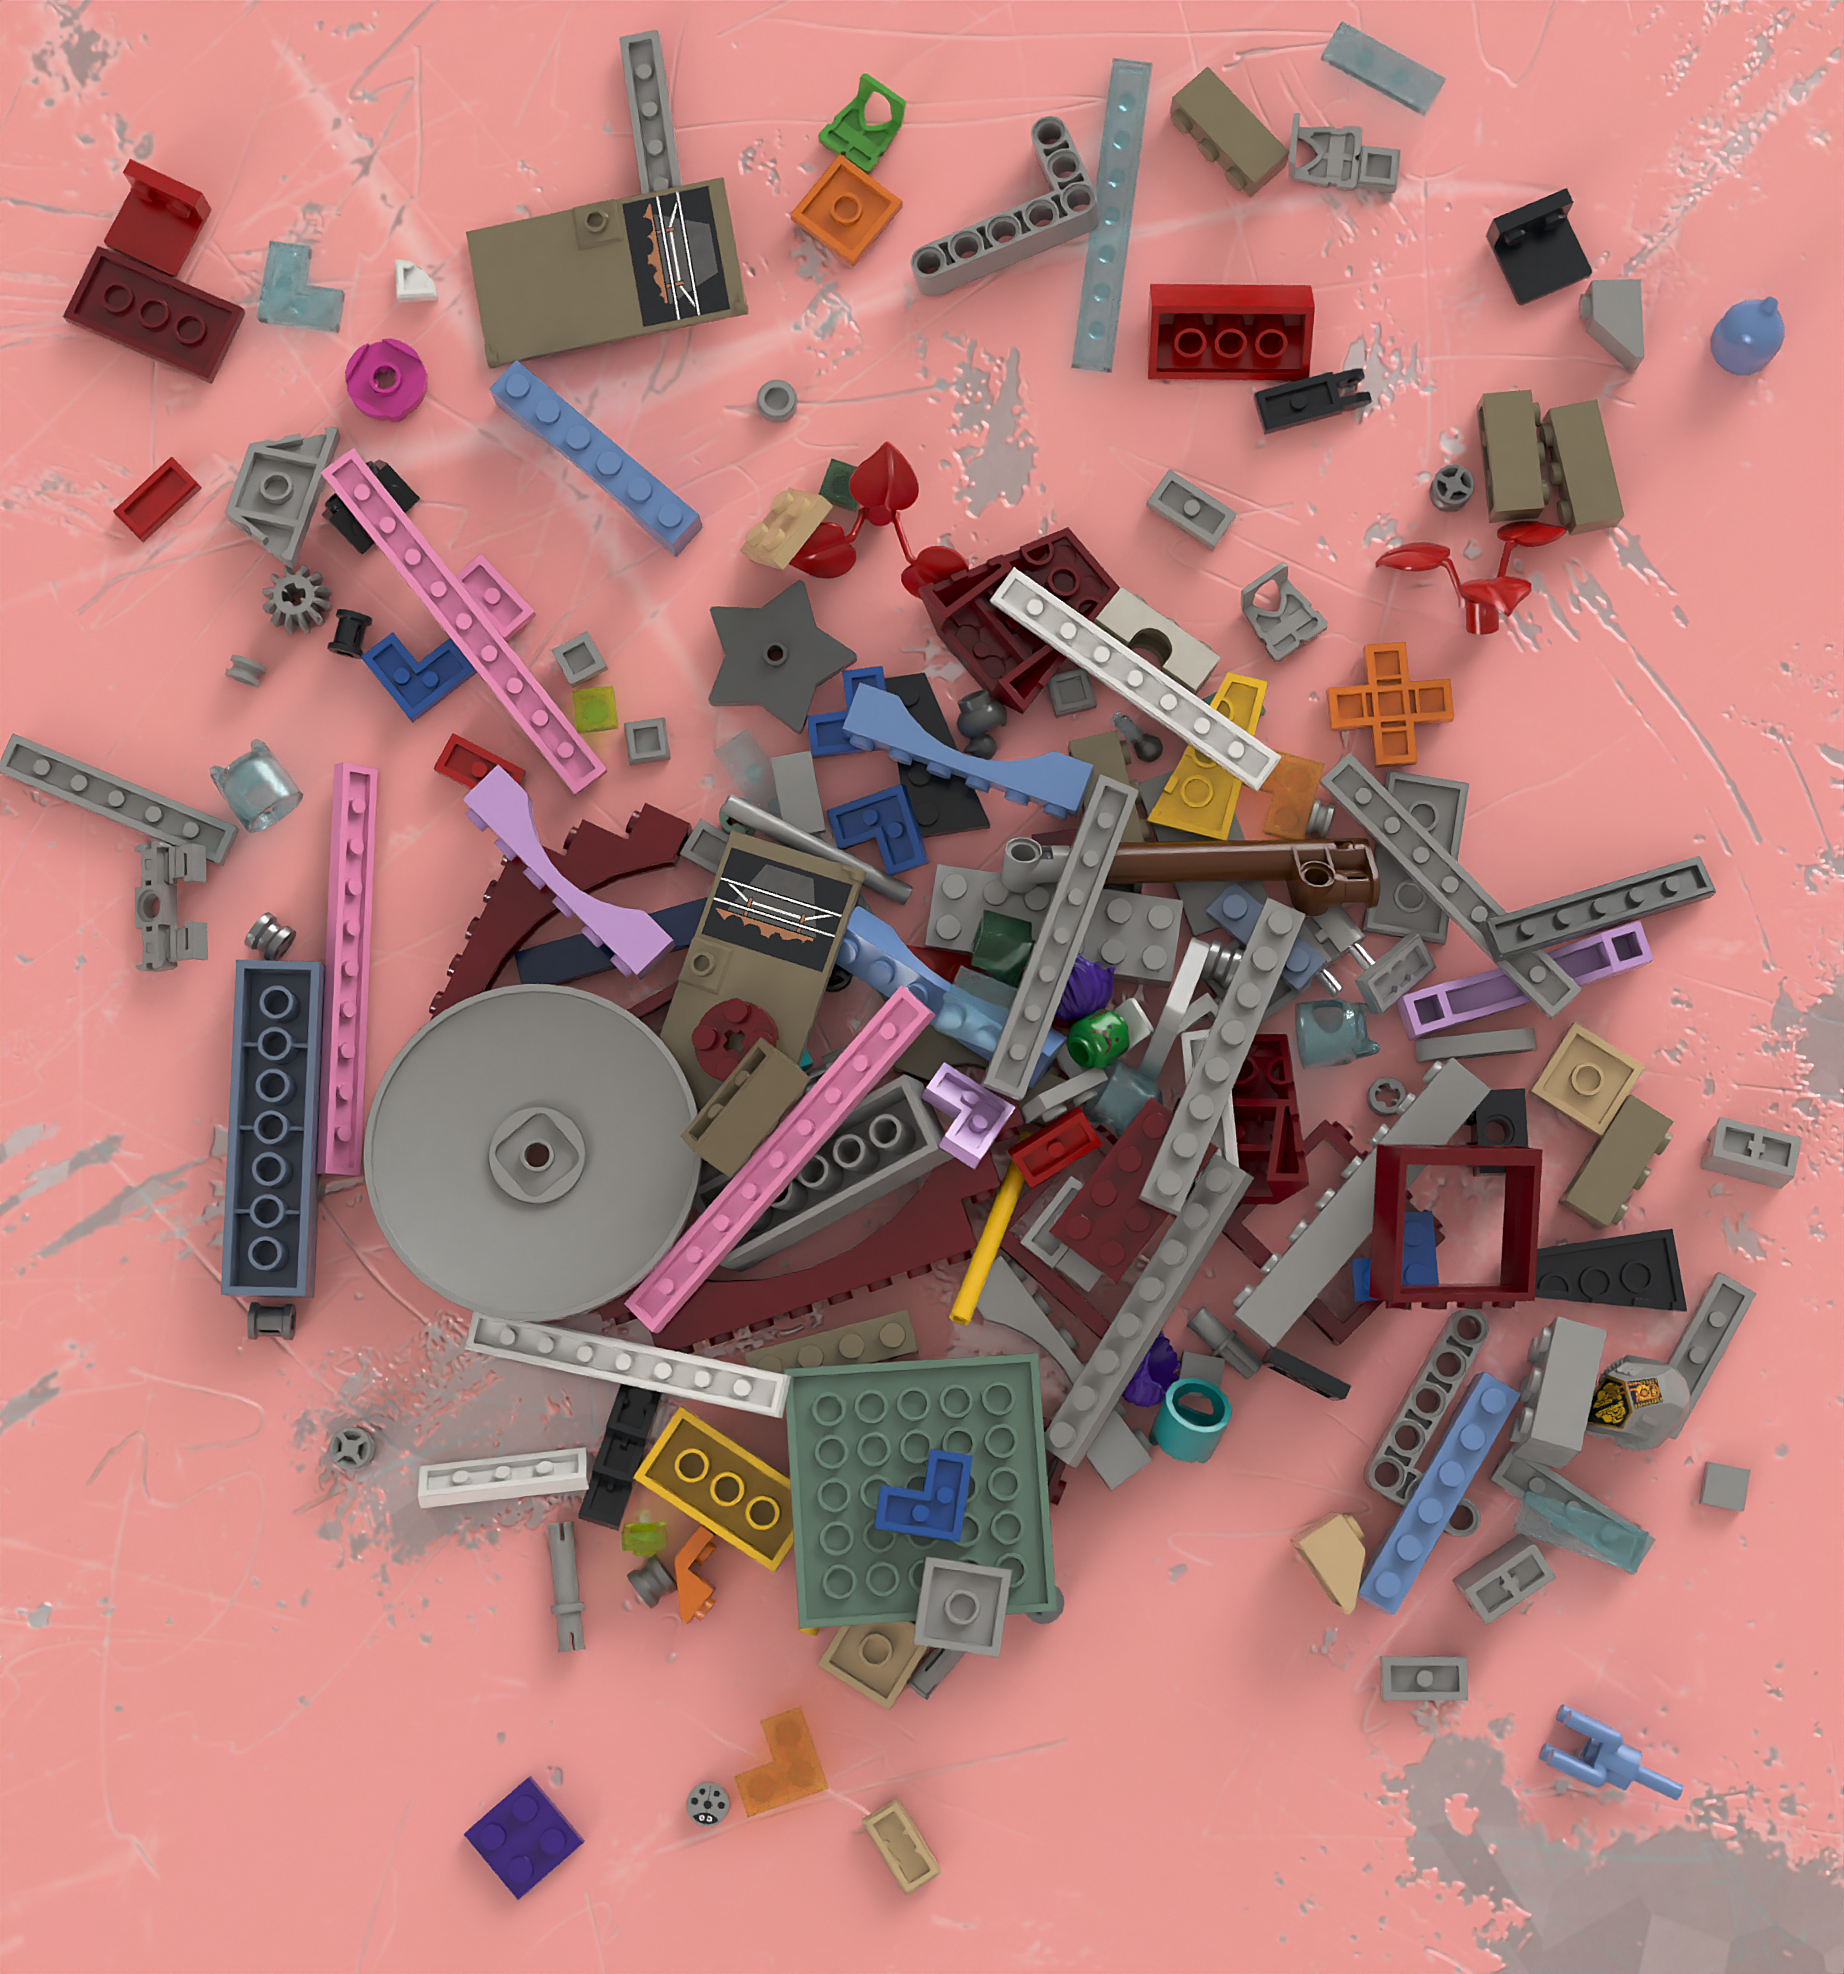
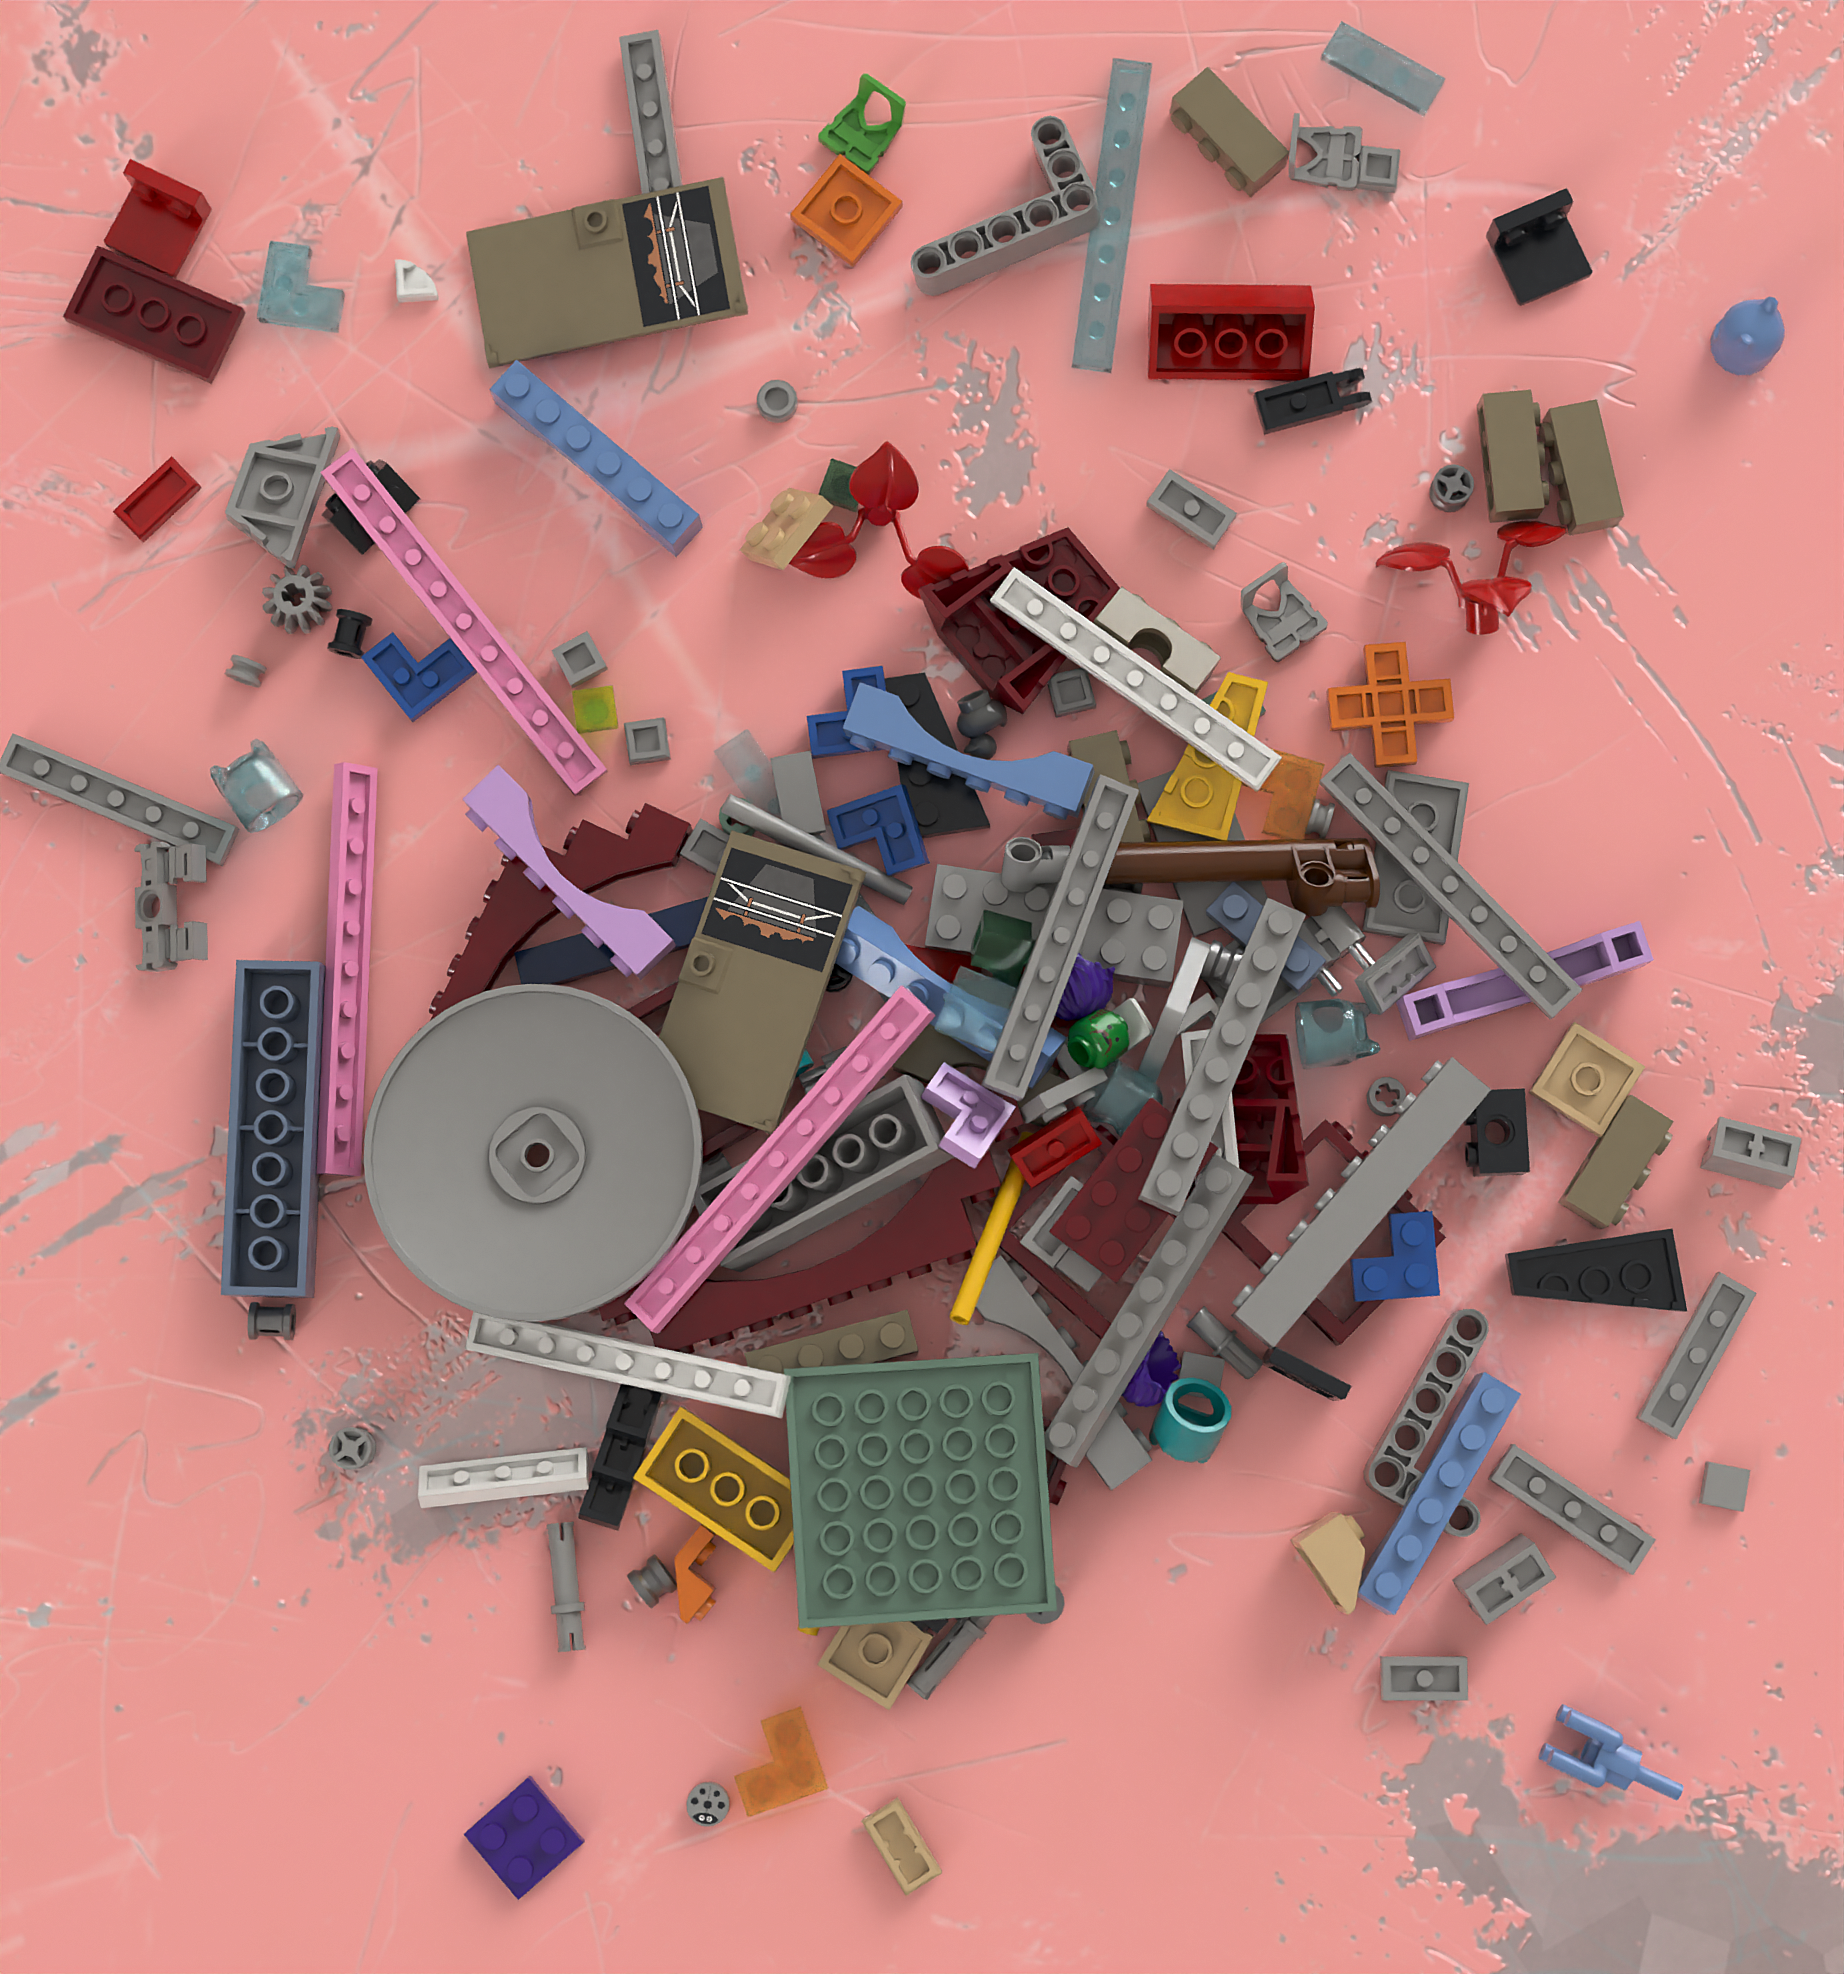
(270, 937): flat silver wheel -> none
(380, 358): dark pink plate -> none
(470, 763): red plate -> none
(495, 597): bright pink plate -> none
(644, 1538): clear neon green plate -> none
(716, 1027): dark red plate -> none
(745, 1108): dark tan brick -> none
(783, 685): dark grey plate -> none
(936, 1510): blue plate -> none
(962, 1607): light grey plate -> none
(1146, 746): piece -> none
(1475, 1045): light grey beam -> none
(1519, 1225): dark red window -> none
(1557, 1392): light grey brick -> none
(1580, 1531): clear light blue tile -> none
(1597, 909): dark grey tile -> none
(1615, 318): light grey slope -> none
(1638, 1403): light grey helmet -> none

